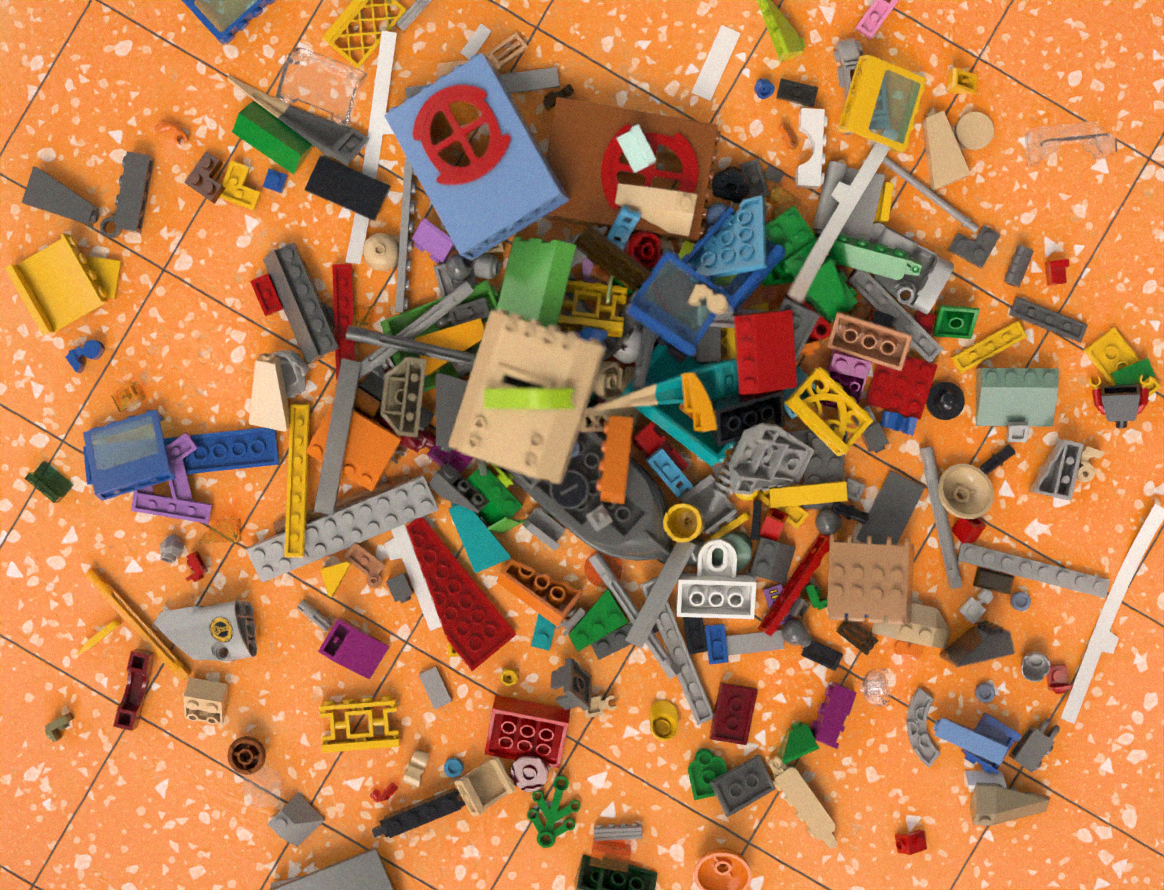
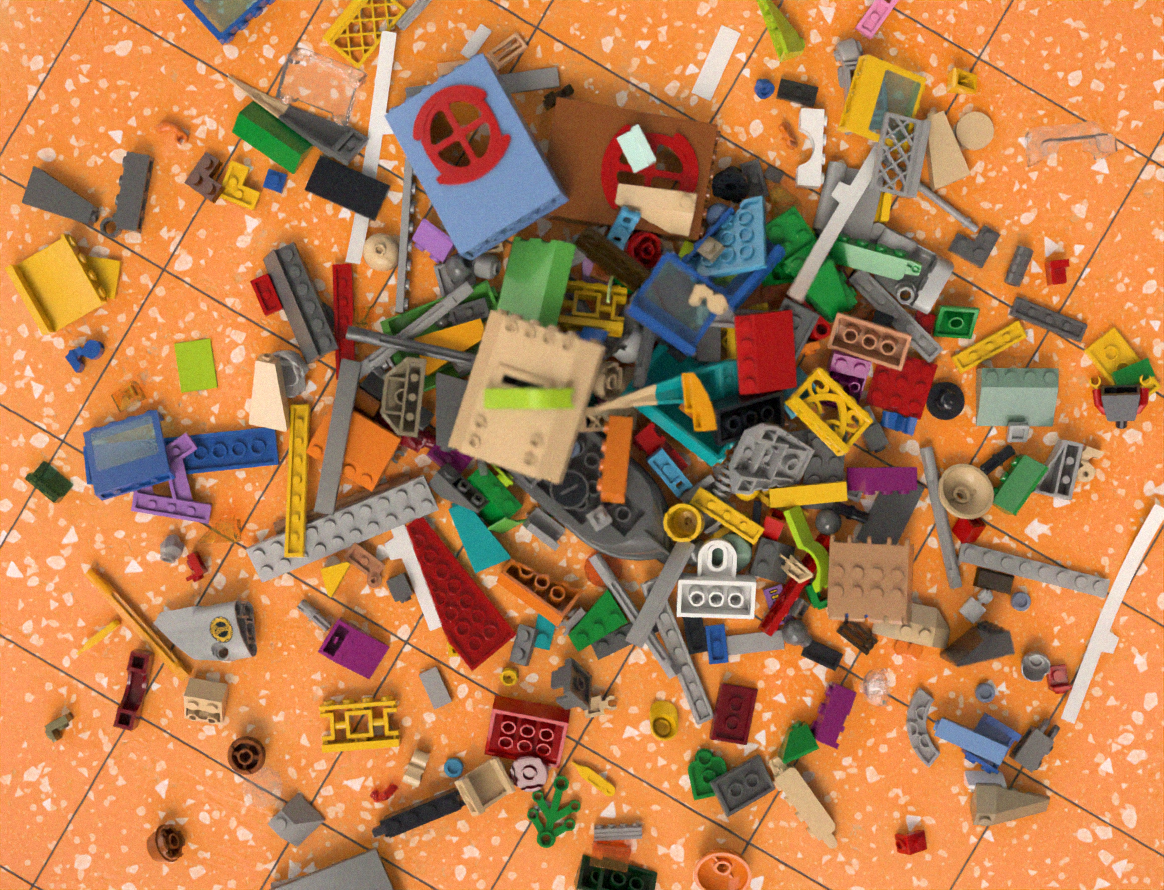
(165, 844): none -> dark orange cone
(195, 365): none -> lime window
(524, 644): none -> dark grey plate
(595, 779): none -> yellow piece
(711, 249): none -> dark tan plate
(727, 515): none -> yellow tile
(796, 569): none -> tan piece
(805, 541): none -> lime piece
(882, 479): none -> magenta wedge
(915, 155): none -> light grey fence
(1018, 484): none -> green slope

